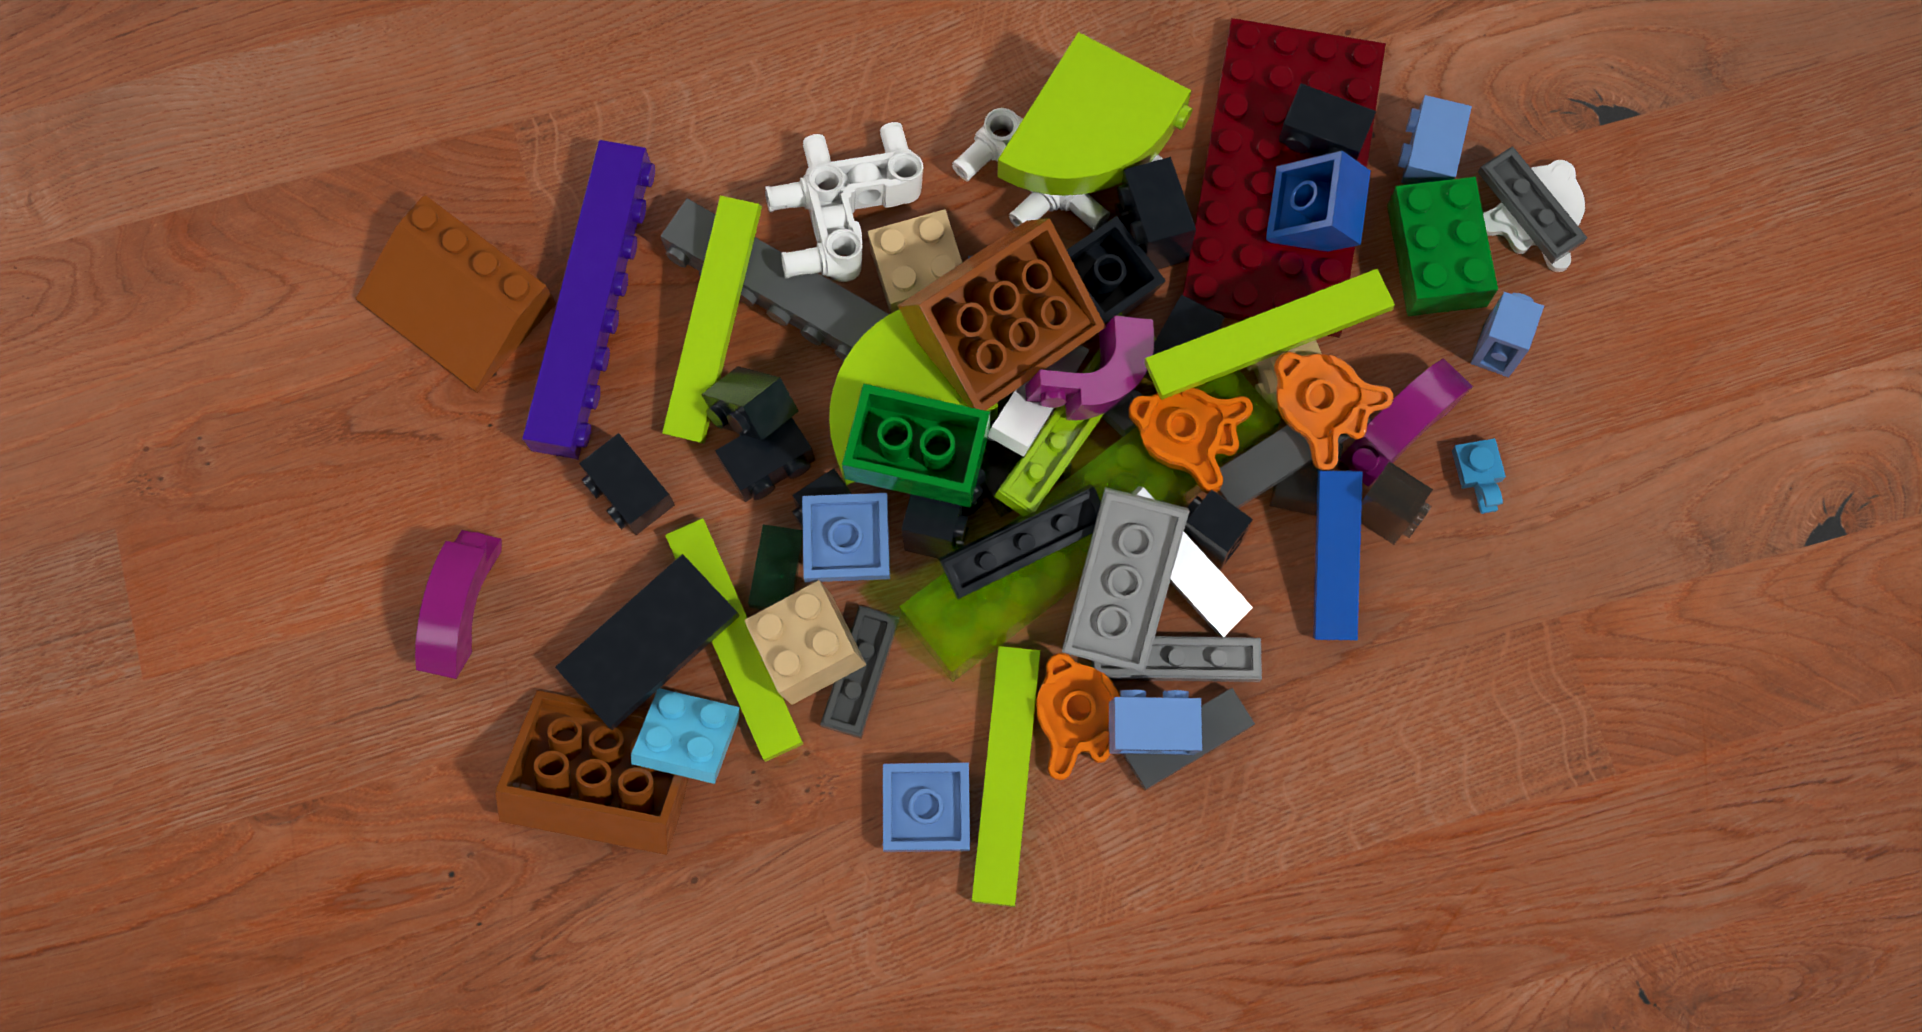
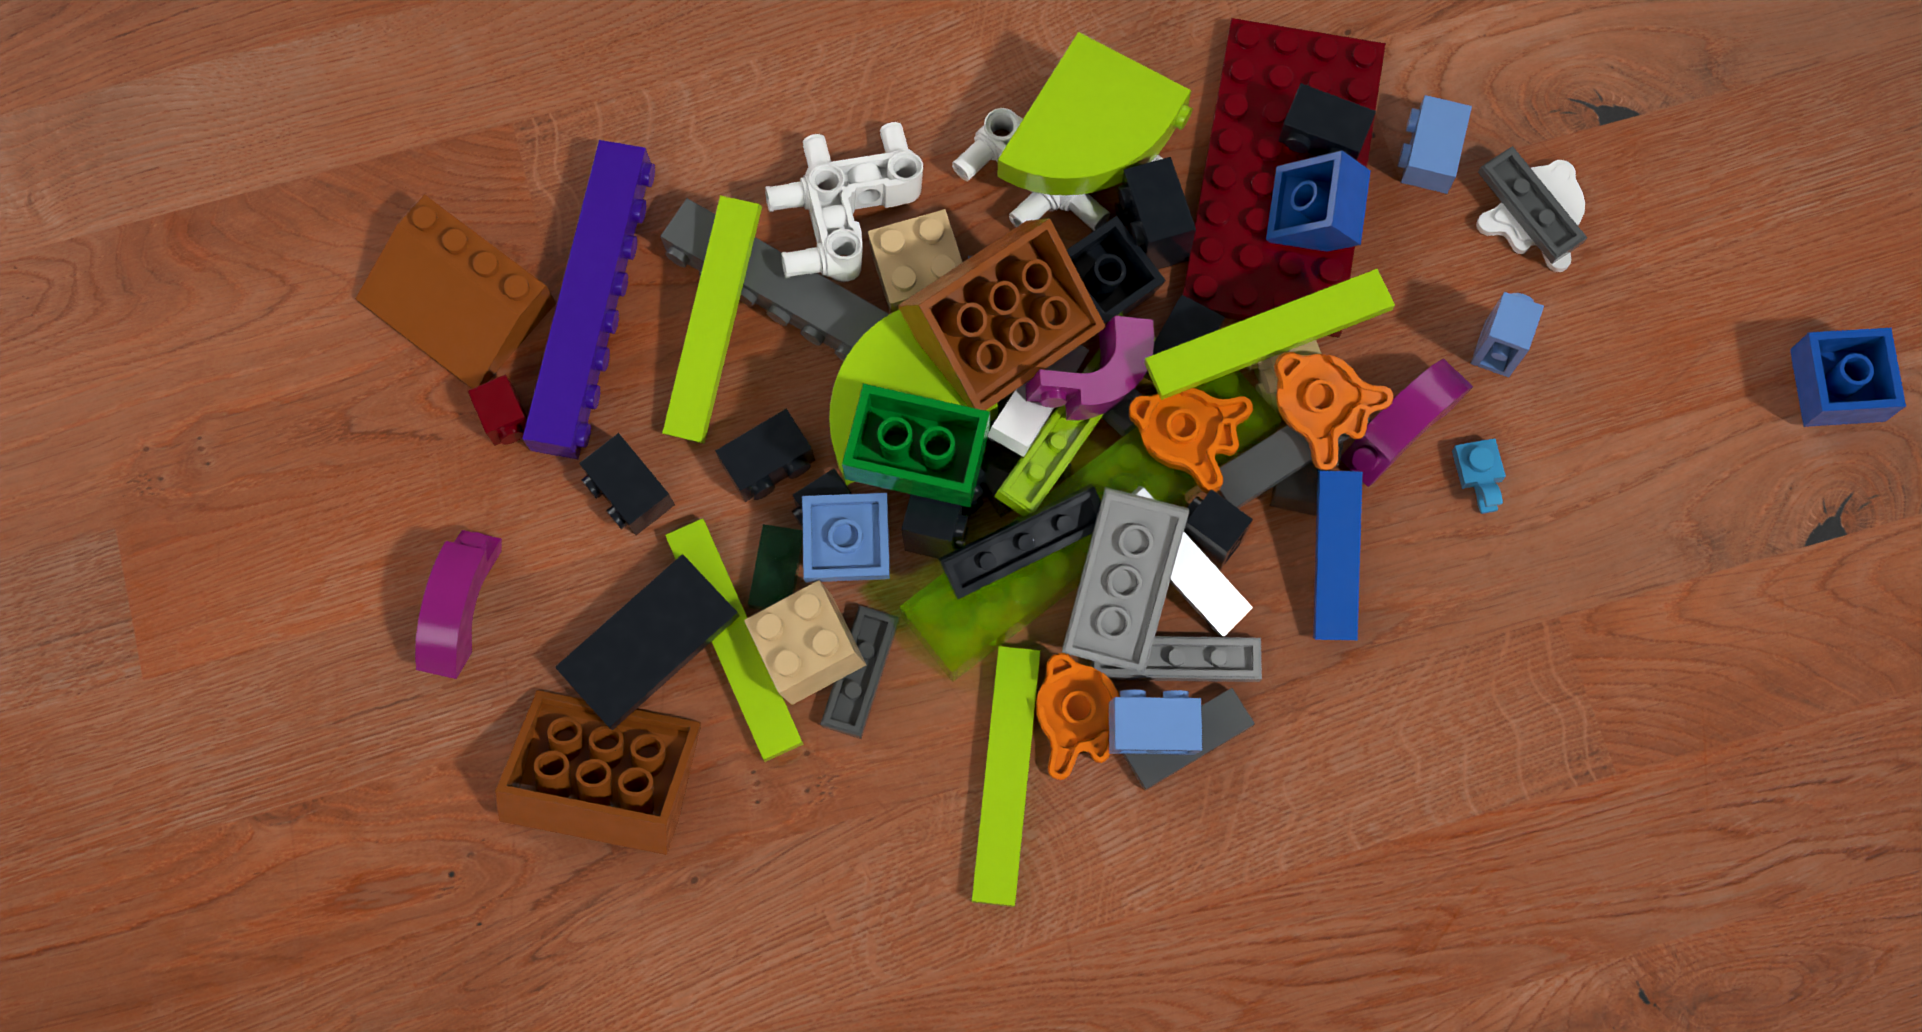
(499, 410): none -> dark red brick
(685, 735): medium azure plate -> none
(749, 403): black brick -> none
(926, 807): medium blue plate -> none
(1395, 504): clear smoke brick -> none
(1442, 246): green brick -> none
(1847, 377): none -> blue brick

